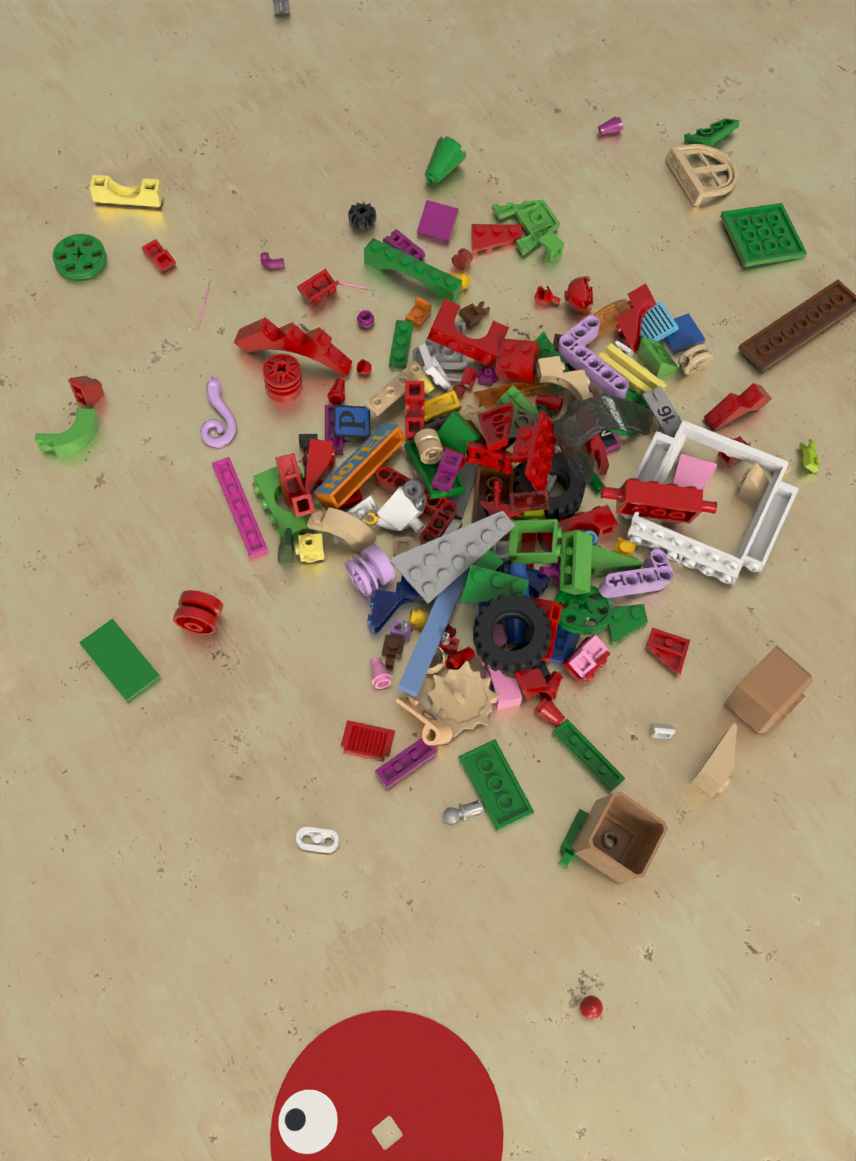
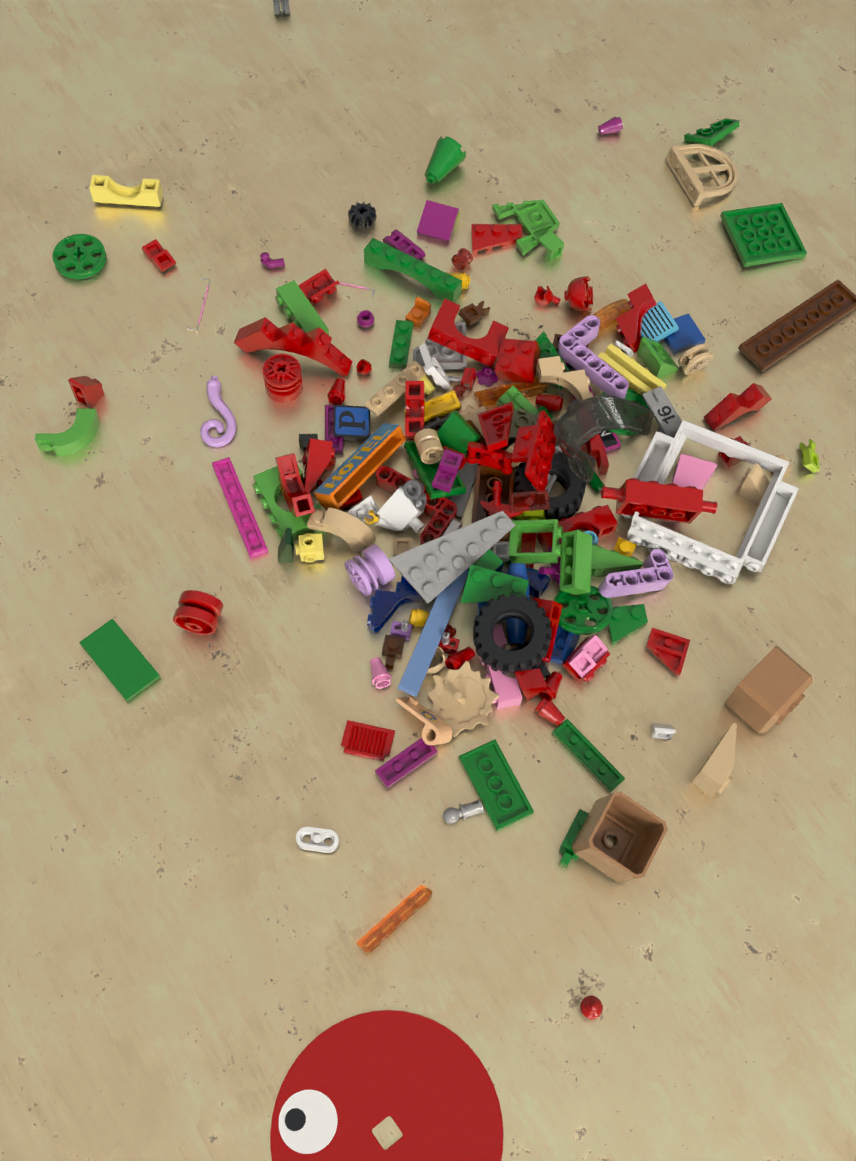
(298, 308): none -> bright green brick
(394, 919): none -> clear orange slope

